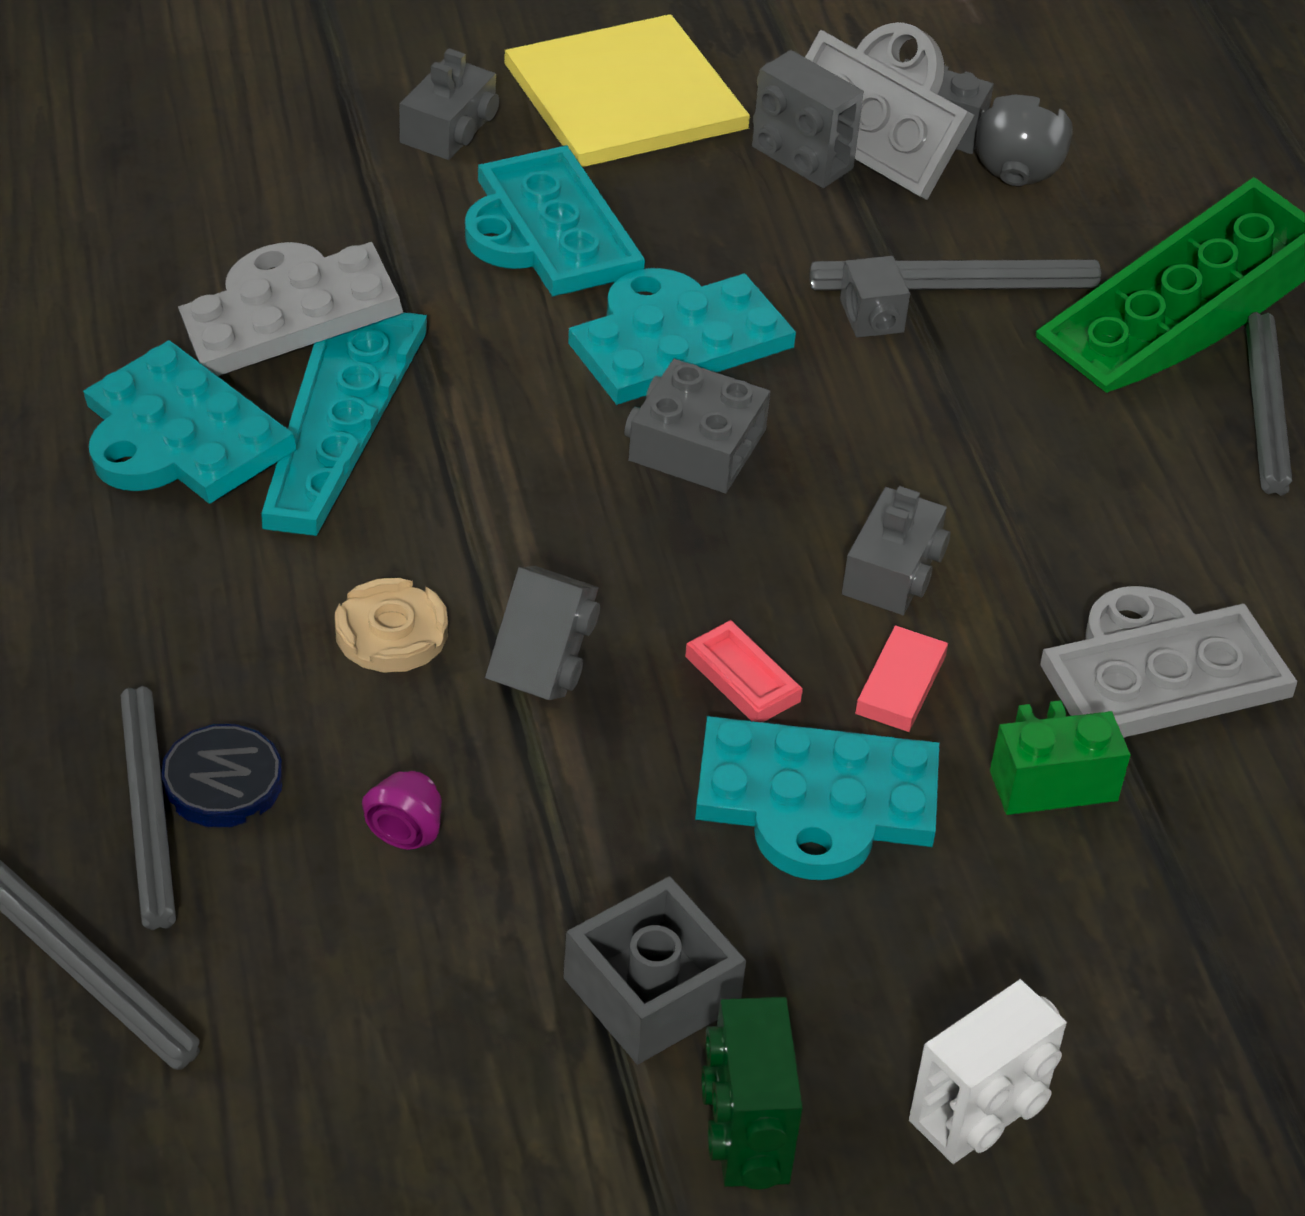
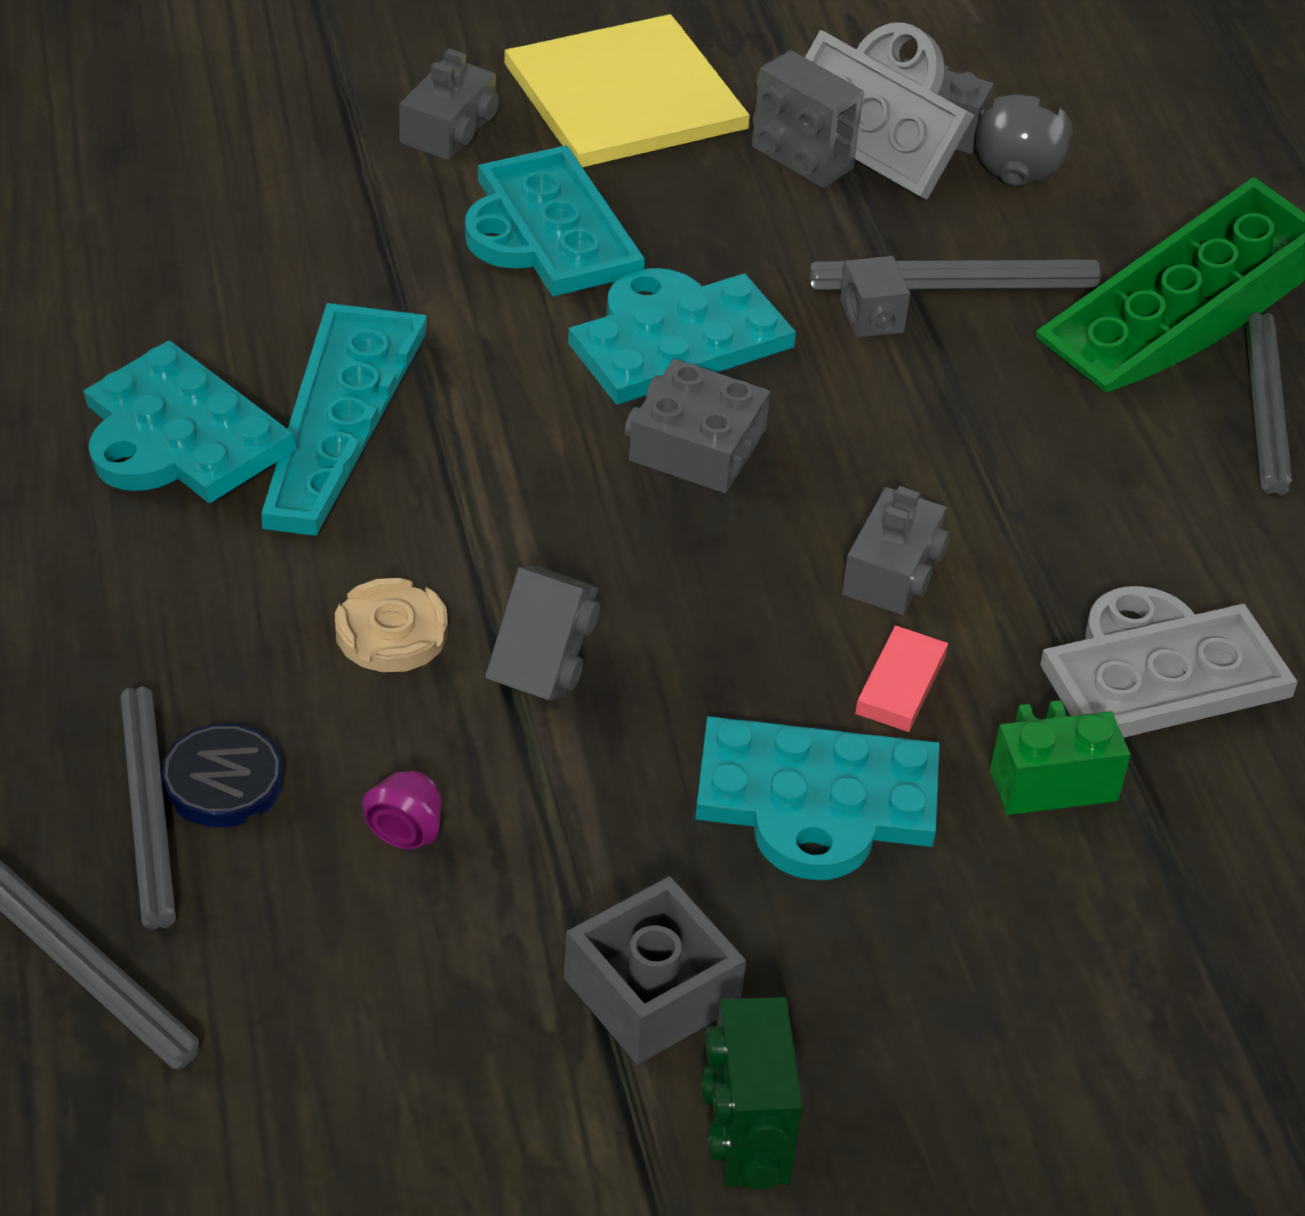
(289, 305): light grey plate -> none
(743, 672): coral tile -> none
(987, 1071): white brick -> none

